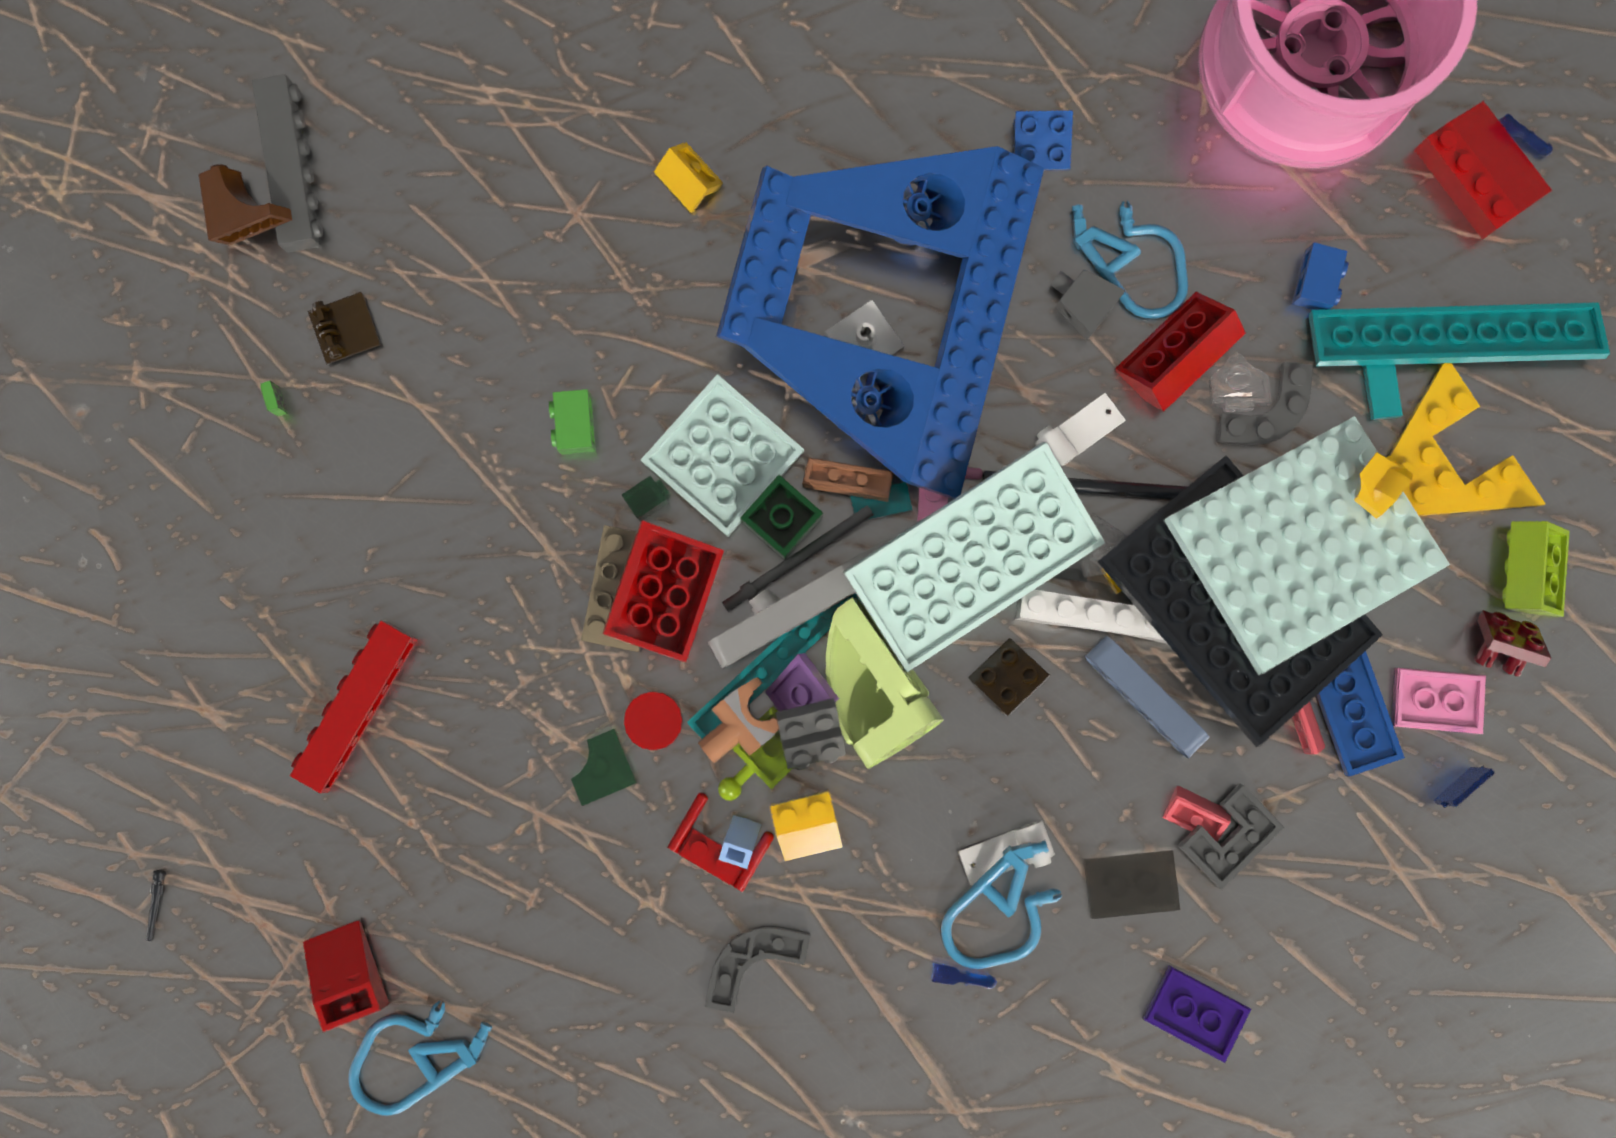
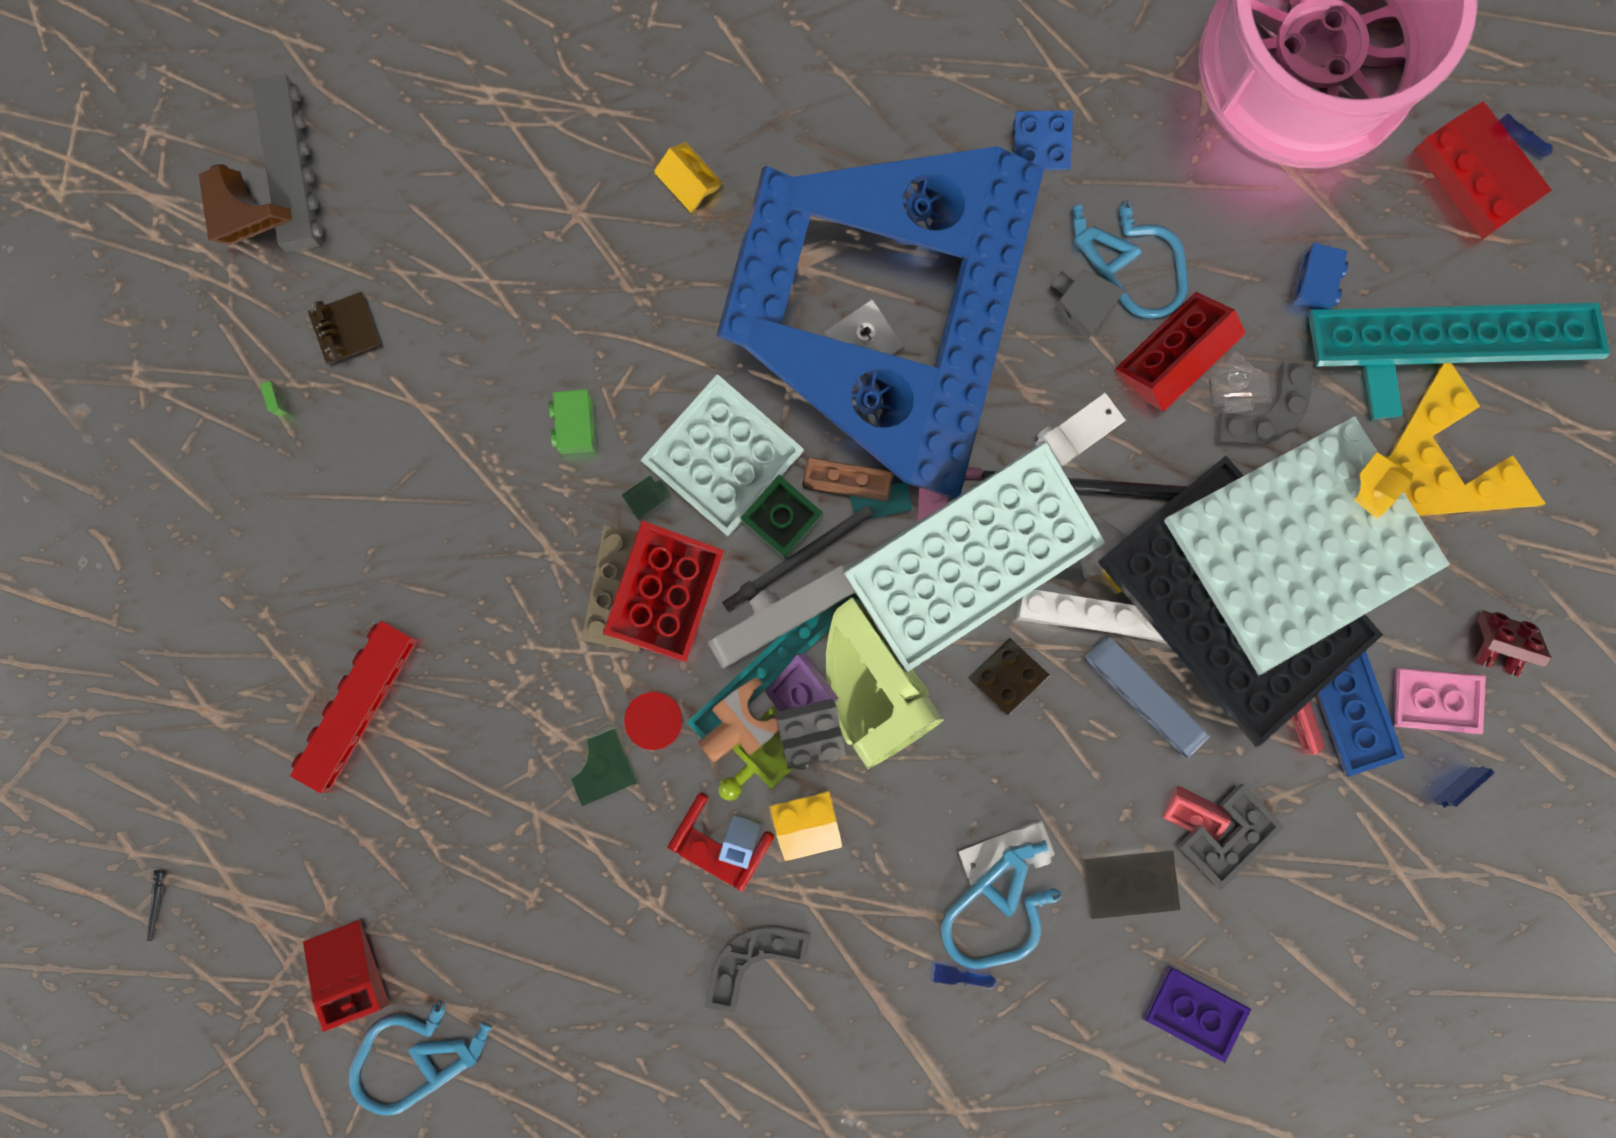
(1536, 568): lime slope -> none

